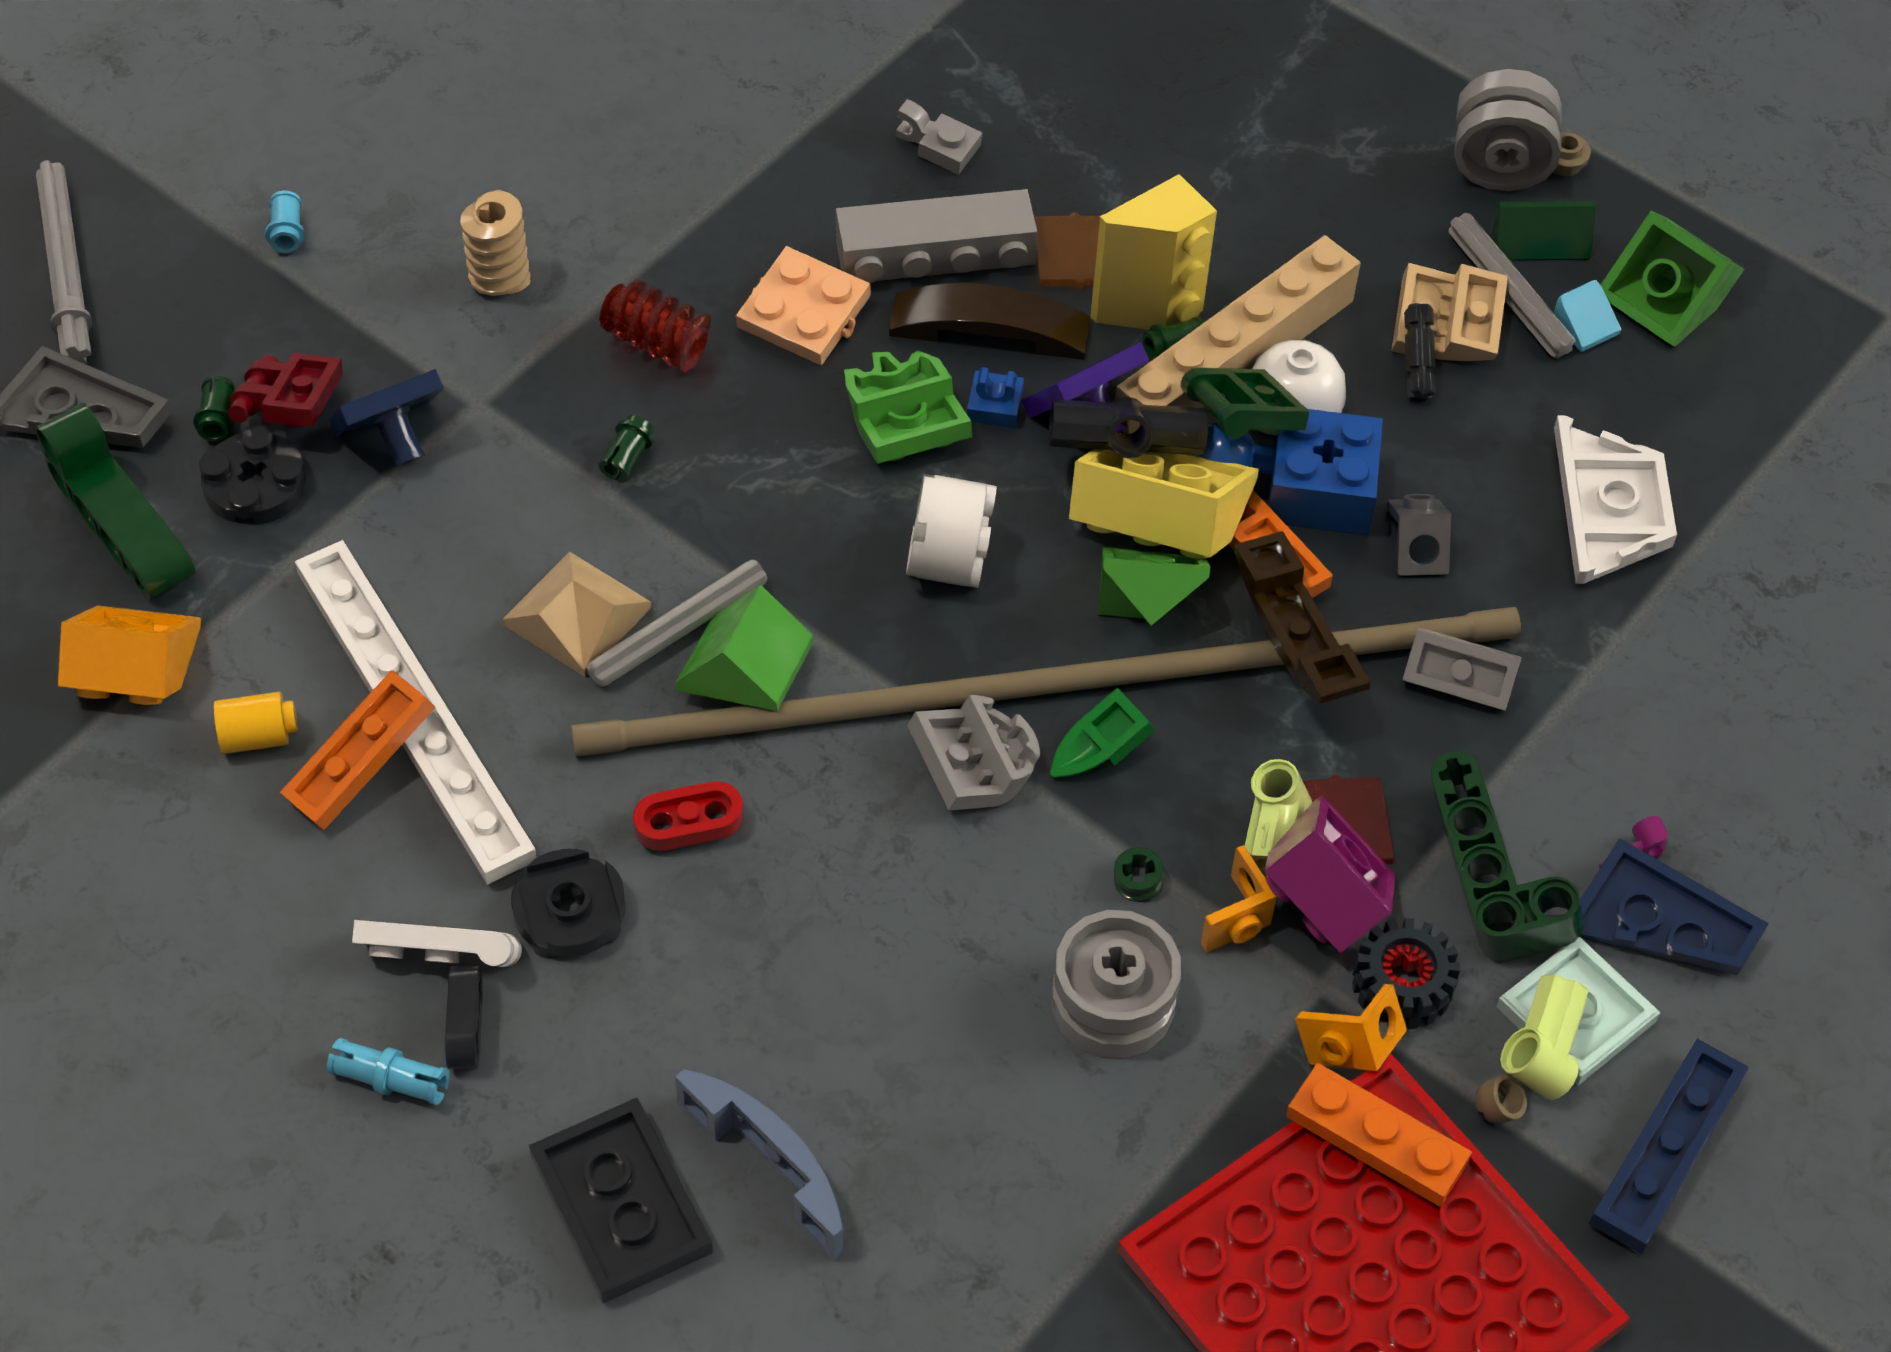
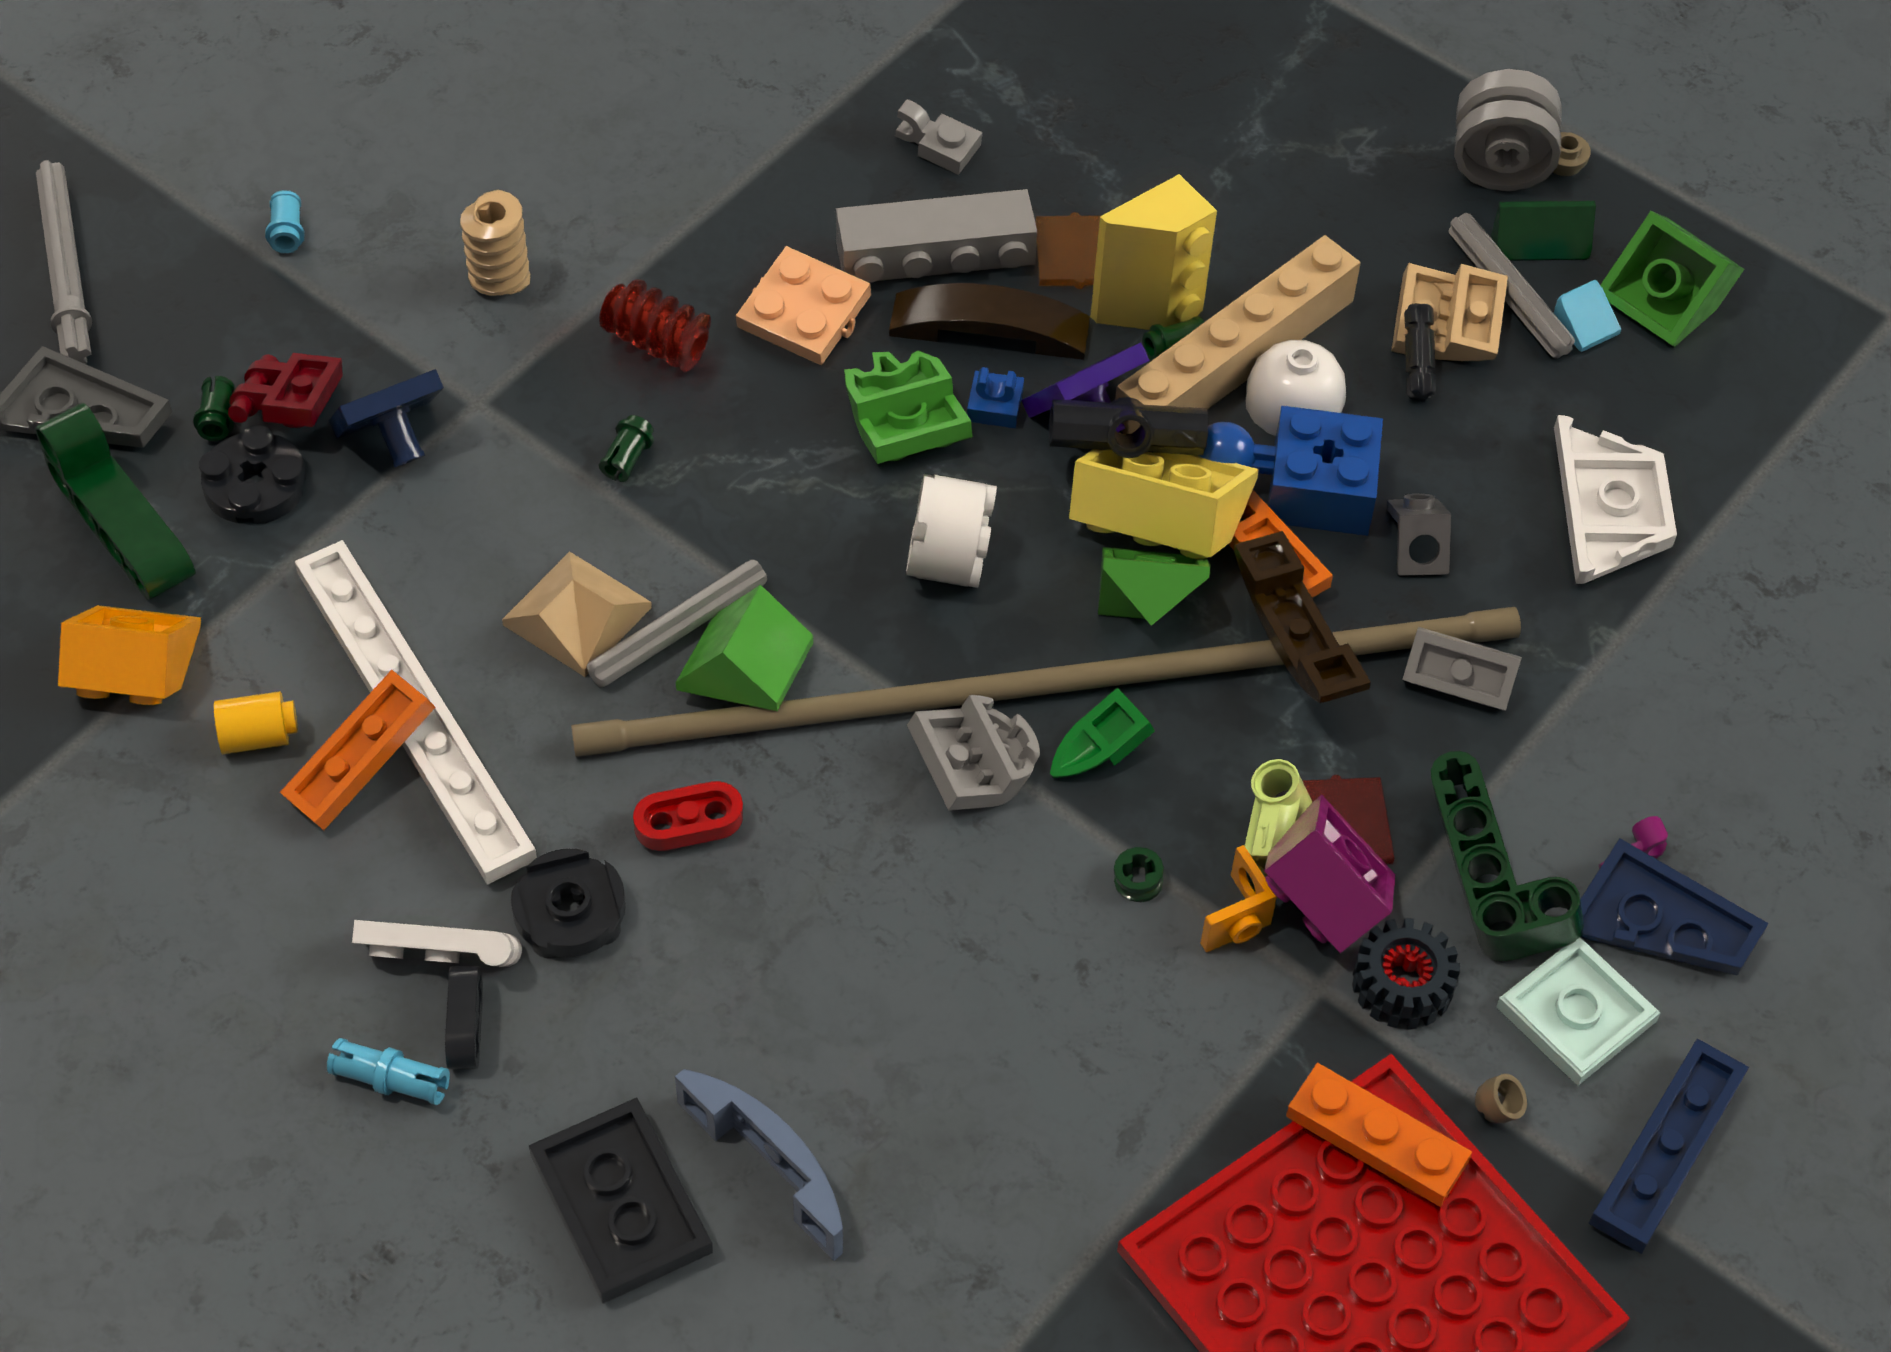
(1115, 983): light grey wheel -> none
(1256, 400): dark green plate -> none
(1350, 1039): light orange bracket -> none
(1541, 1050): yellowish green piece -> none

